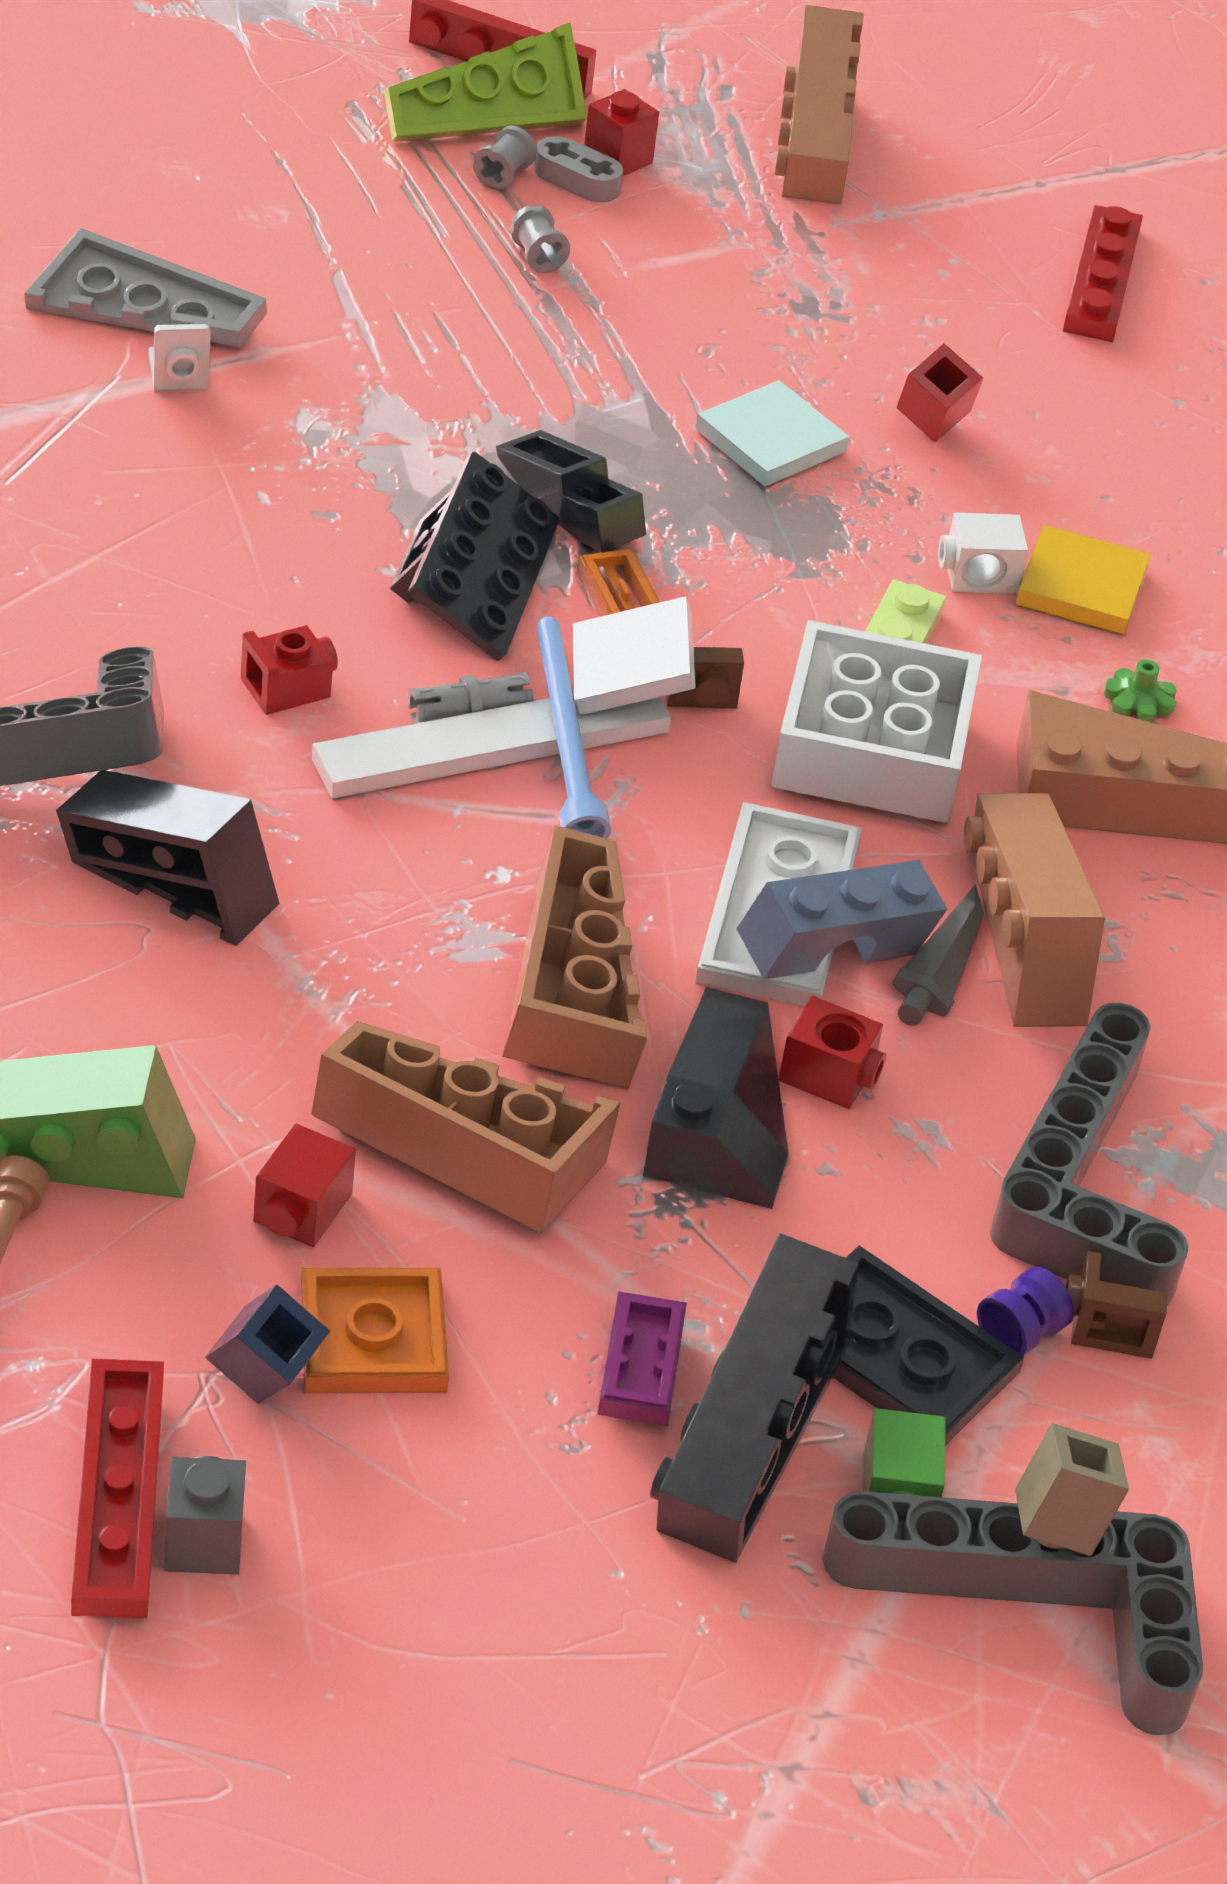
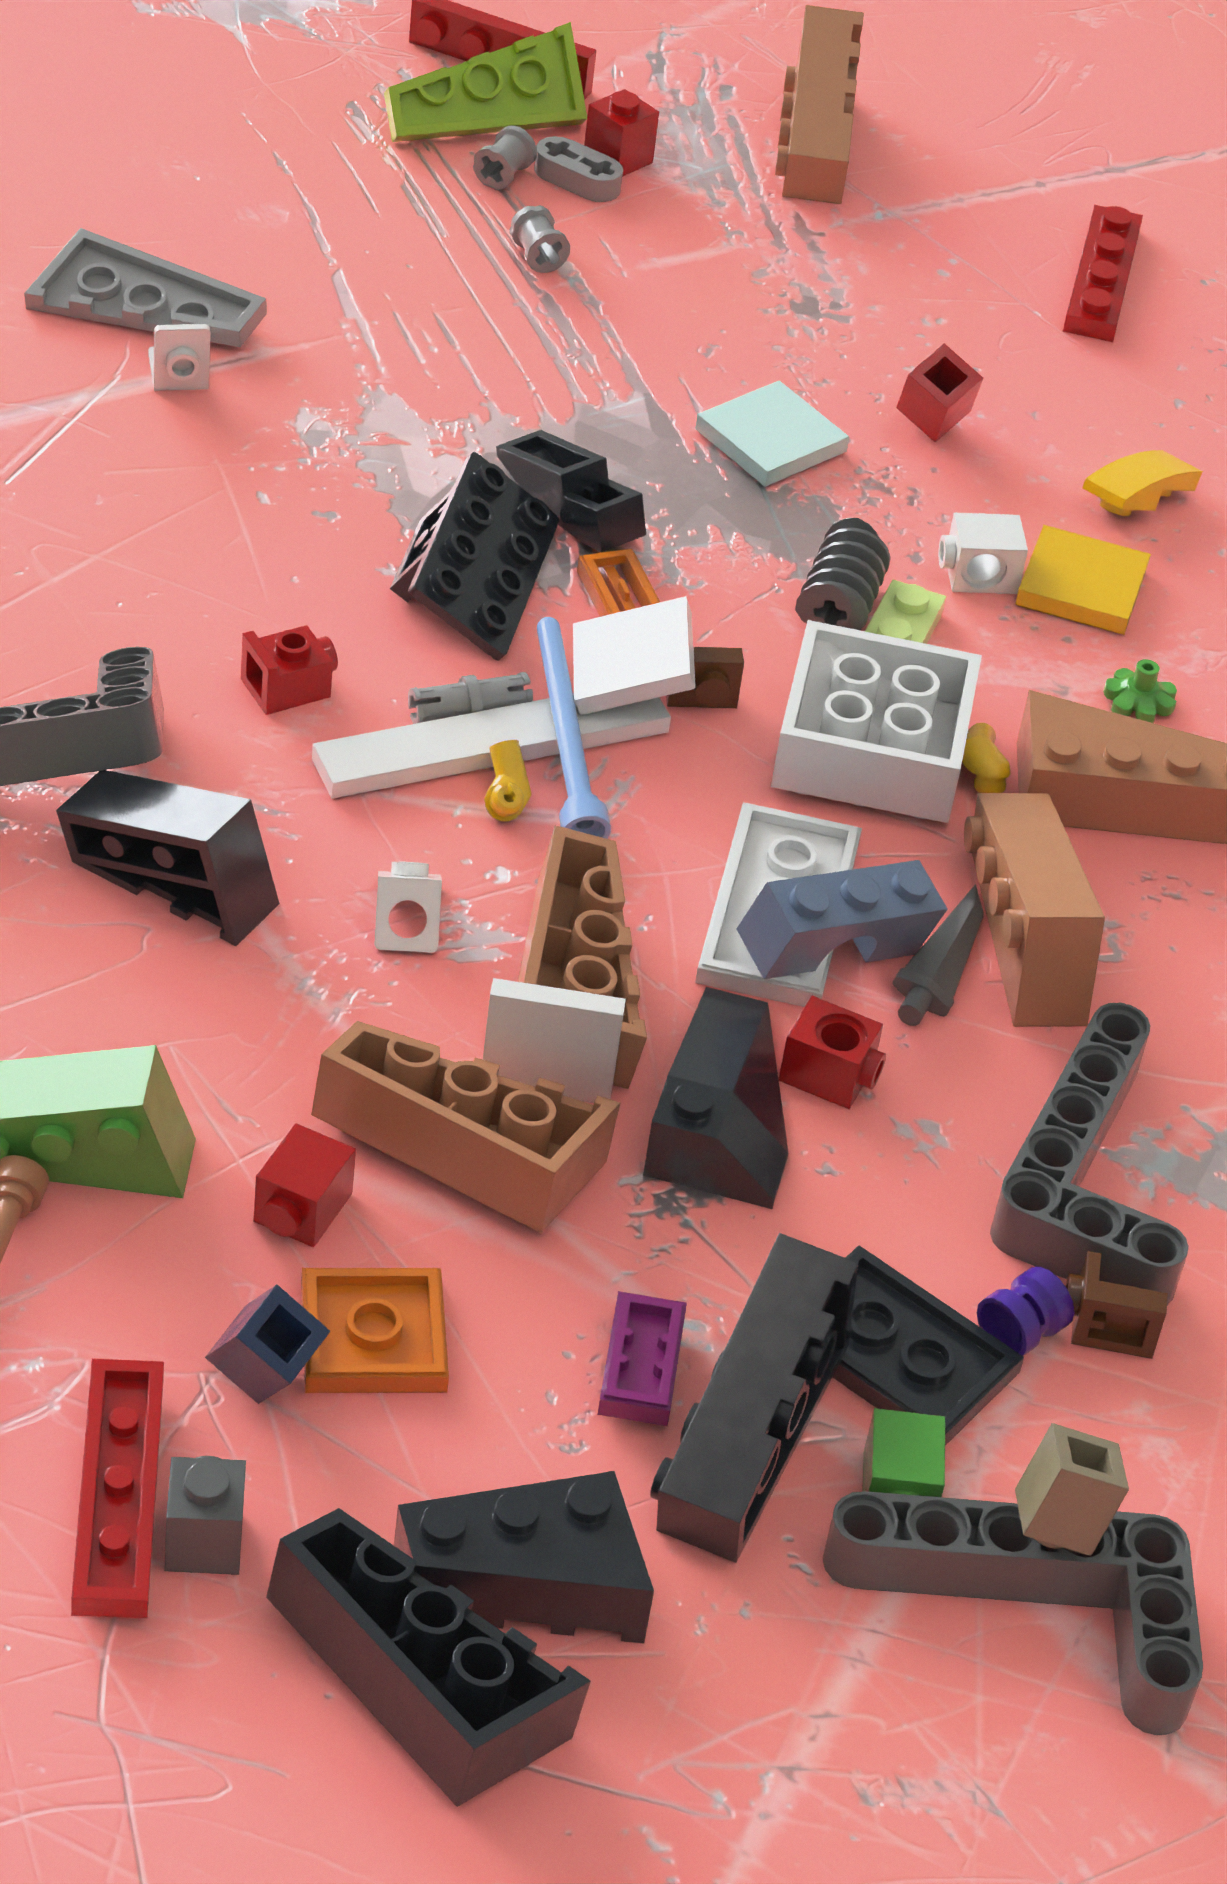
(412, 883): none -> white bracket
(420, 1659): none -> black wedge
(511, 787): none -> yellow arm
(536, 1554): none -> black wedge
(554, 1037): none -> white tile
(844, 576): none -> dark grey piece
(985, 759): none -> yellow arm
(1140, 480): none -> yellow slope

